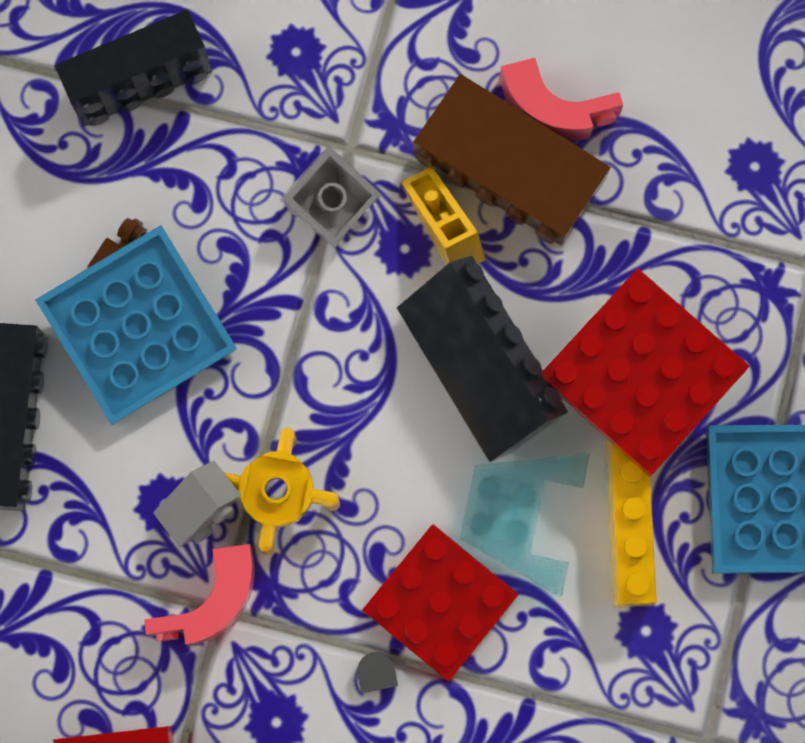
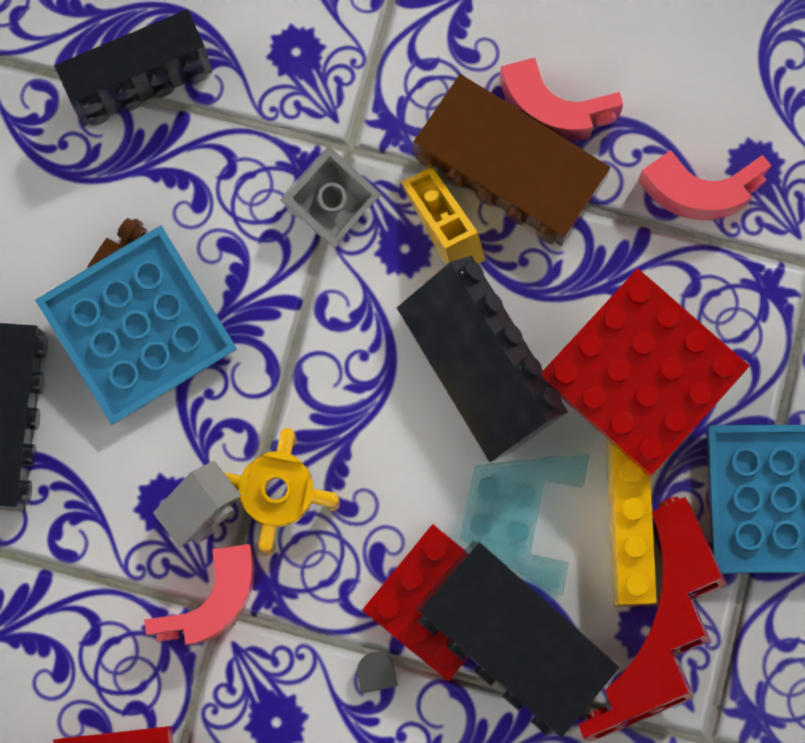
(515, 640): none -> black brick
(655, 675): none -> red arch
(697, 198): none -> coral arch

